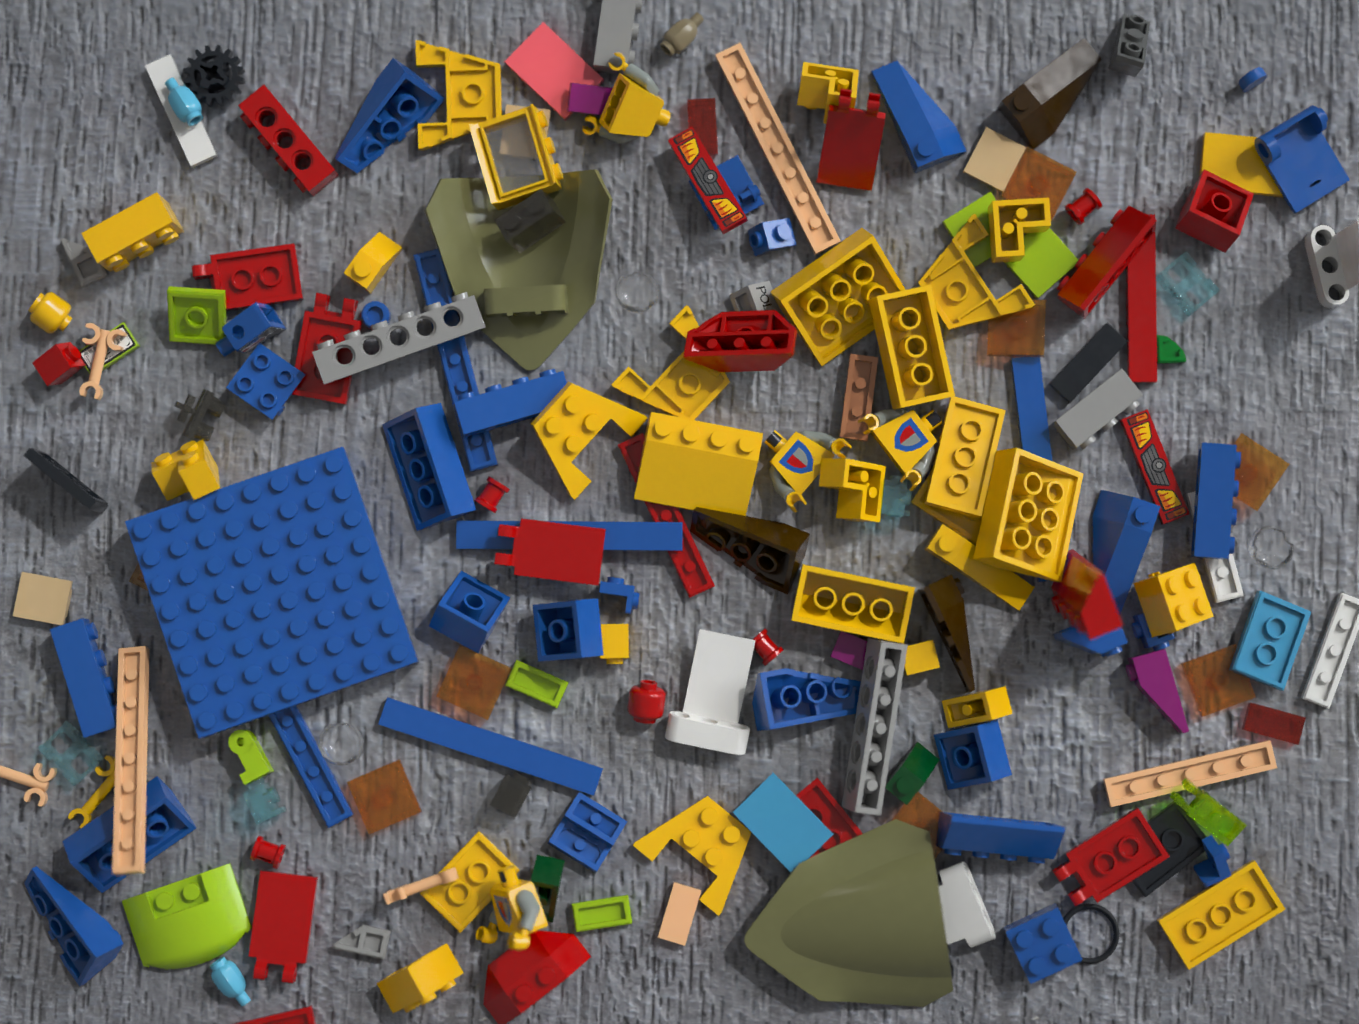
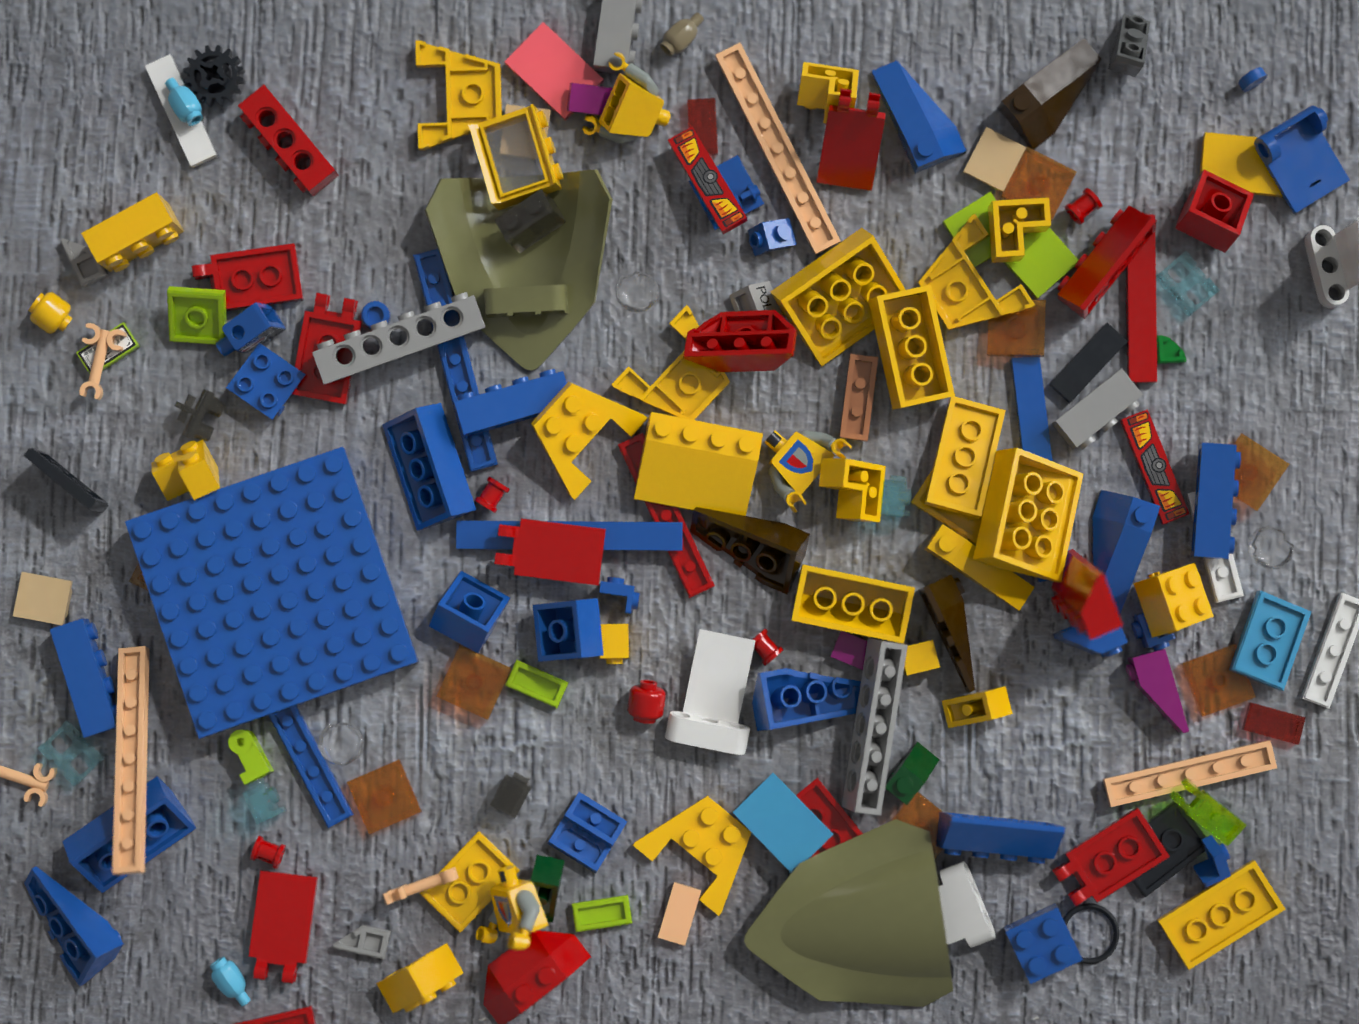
(59, 363): red brick -> none
(99, 794): yellow bar -> none
(188, 919): lime slope -> none
(372, 262): yellow slope -> none
(390, 110): blue wedge -> none
(490, 746): blue tile -> none
(905, 440): torso -> none
(972, 754): blue slope -> none

